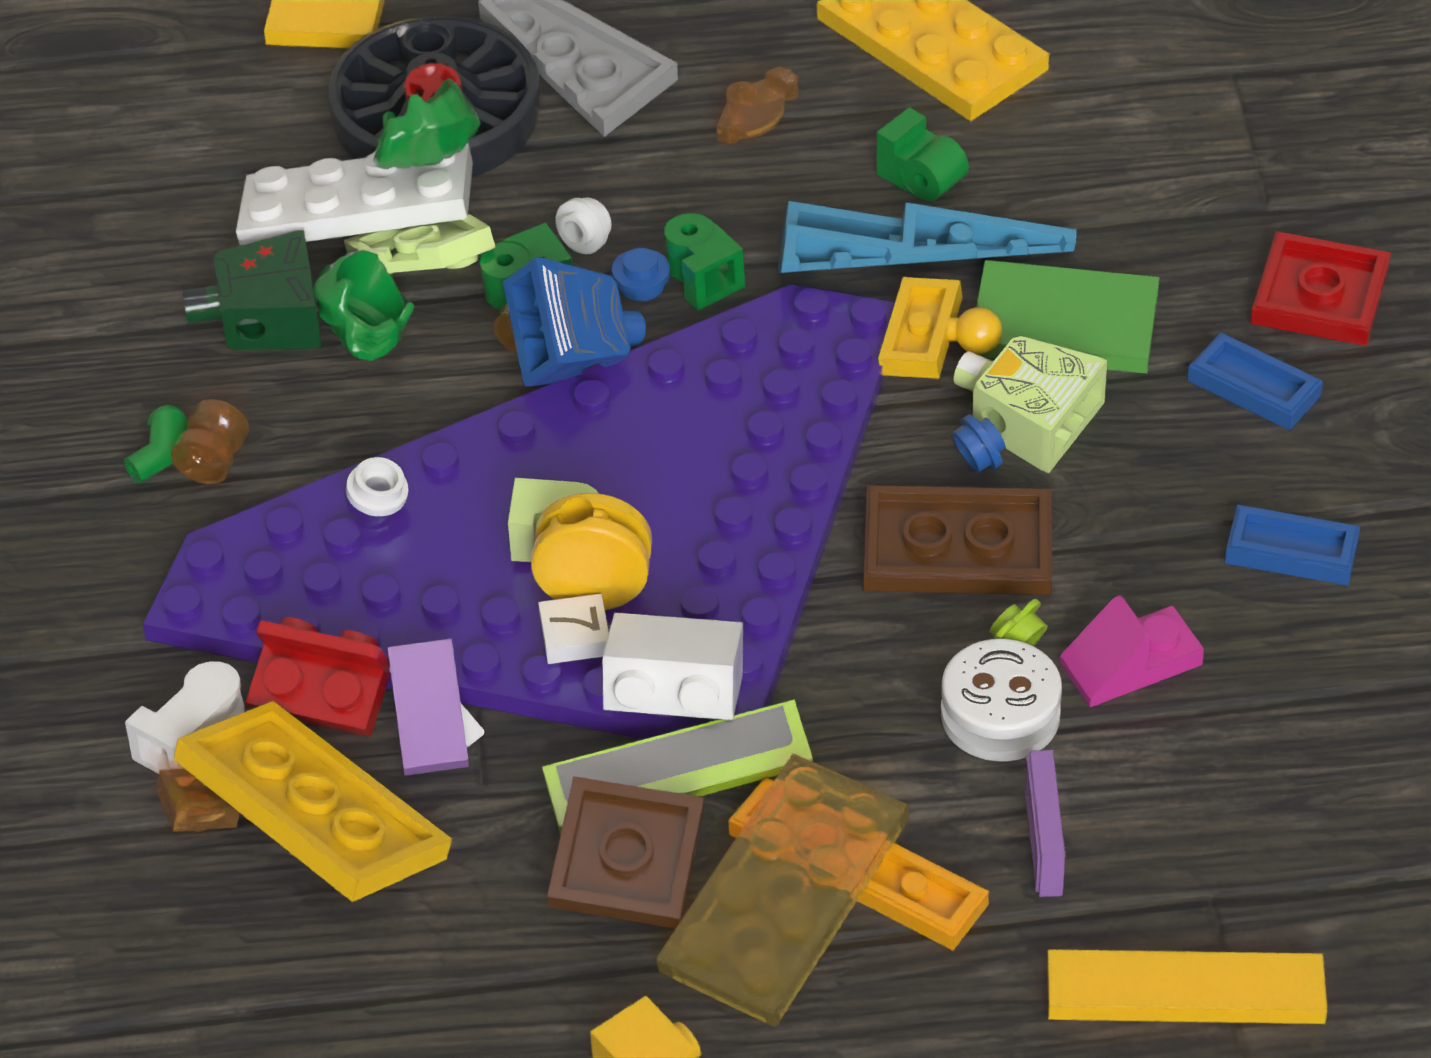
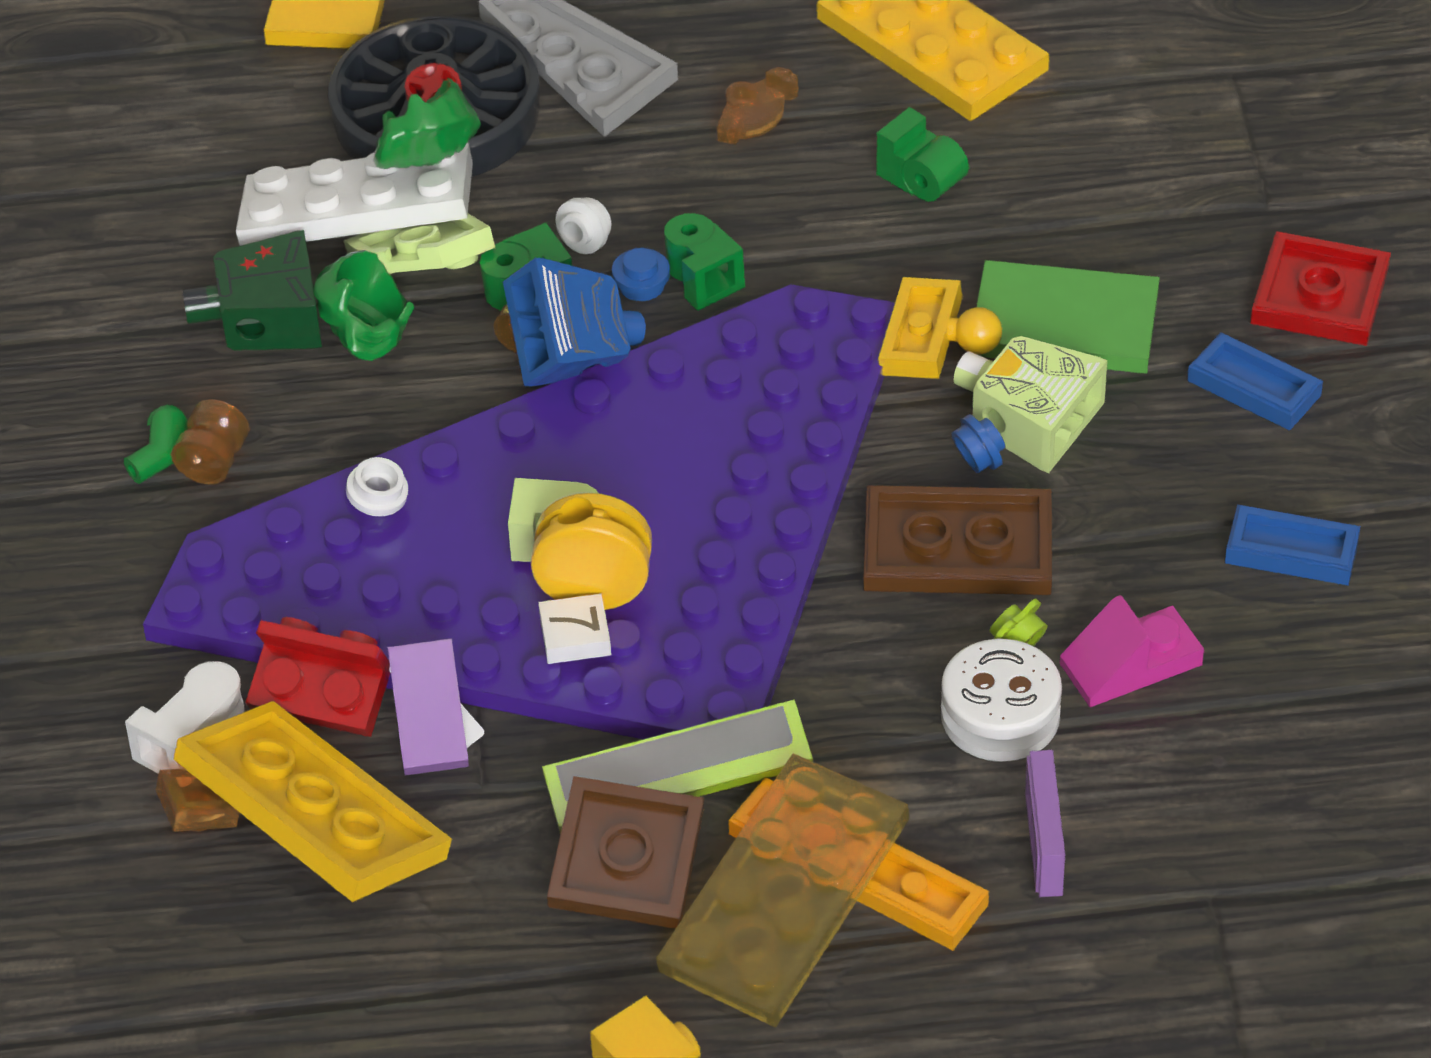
(673, 666): white brick -> none
(842, 239): dark azure wedge -> none
(1186, 986): yellow tile -> none

